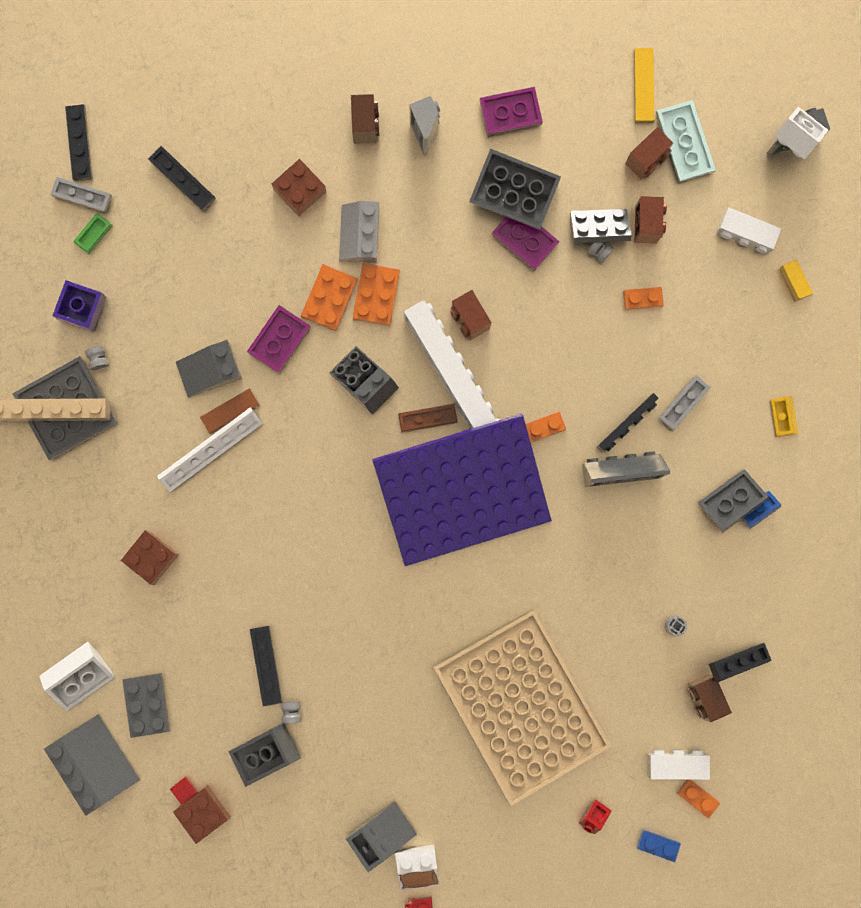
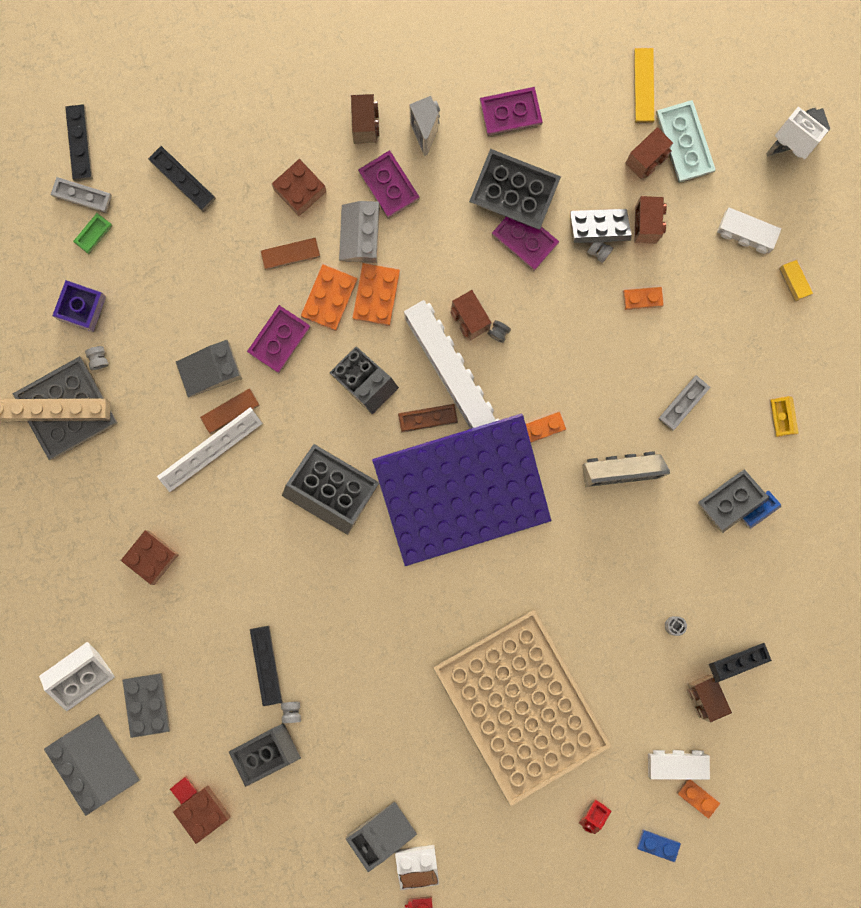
(290, 253): none -> dark orange tile
(330, 489): none -> dark grey slope
(388, 184): none -> magenta plate
(499, 331): none -> dark grey wheel
(635, 417): black plate -> none

